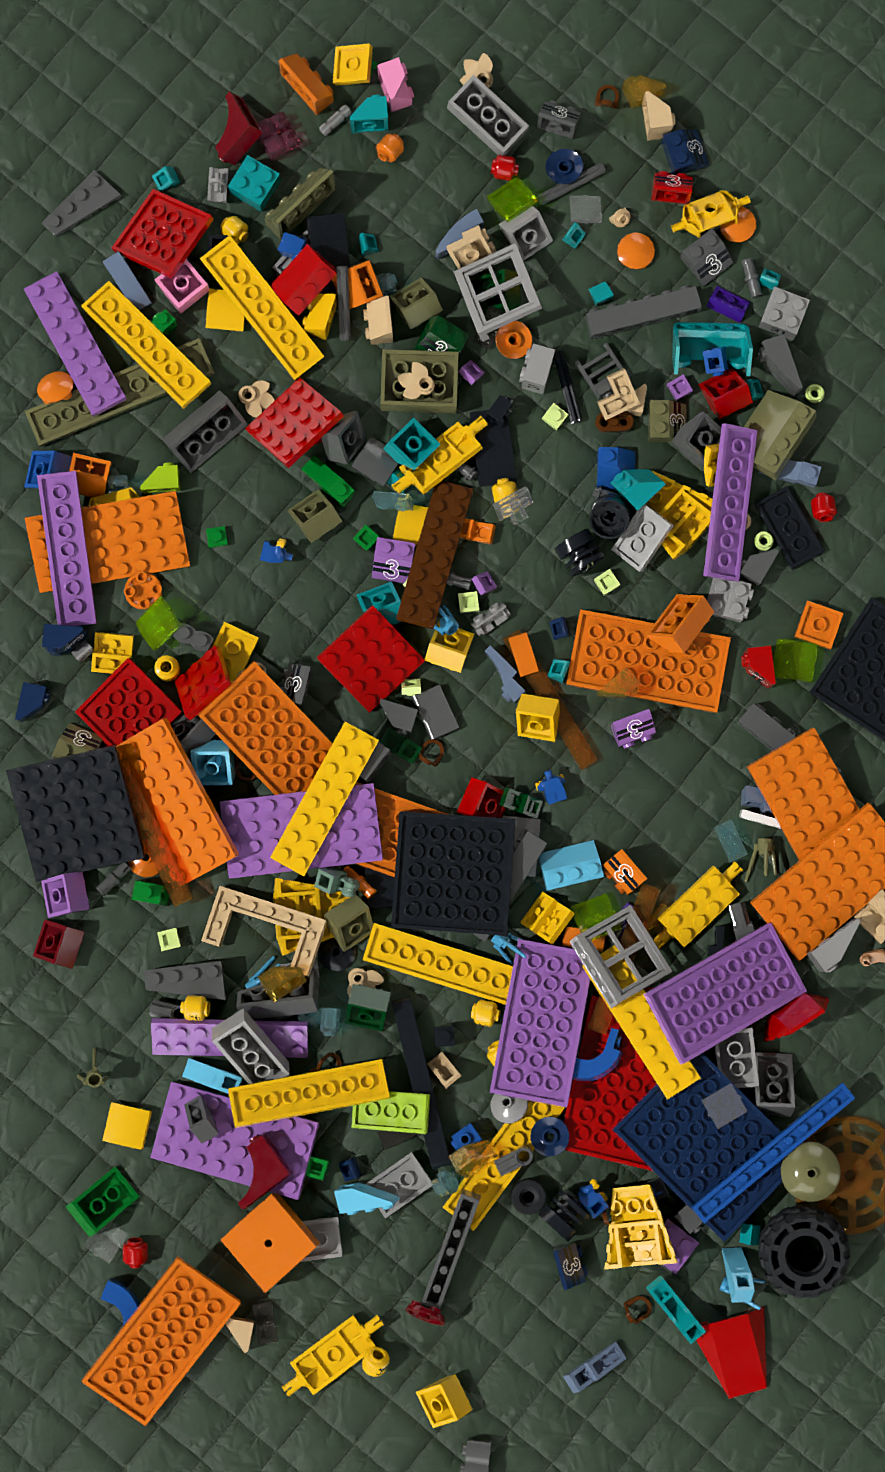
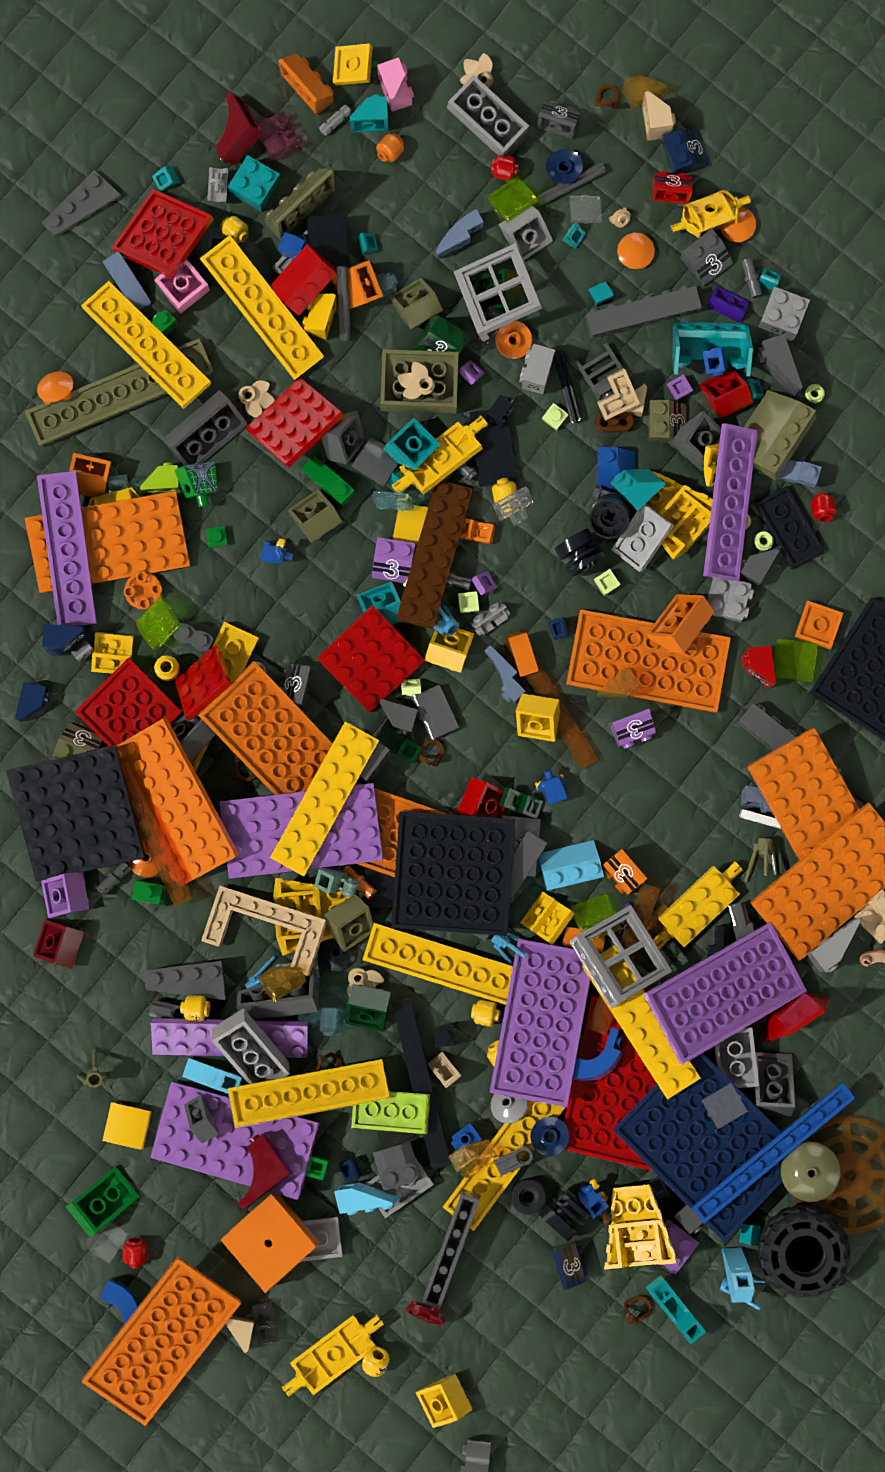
(46, 463): blue slope -> none
(75, 344): medium lavender plate -> none
(169, 939): yellowish green plate -> none
(198, 481): none -> green torso
(214, 763): medium azure slope -> none
(223, 312): yellow slope -> none
(366, 538): green plate -> none
(379, 321): tan slope -> none
(396, 1166): none -> dark grey slope
(445, 1183): clear light blue plate -> none
(471, 247): tan plate -> none
(558, 670): teal slope -> none
(594, 1368): sand blue slope -> none
(730, 841): clear light blue plate -> none
(737, 1351): red wedge -> none

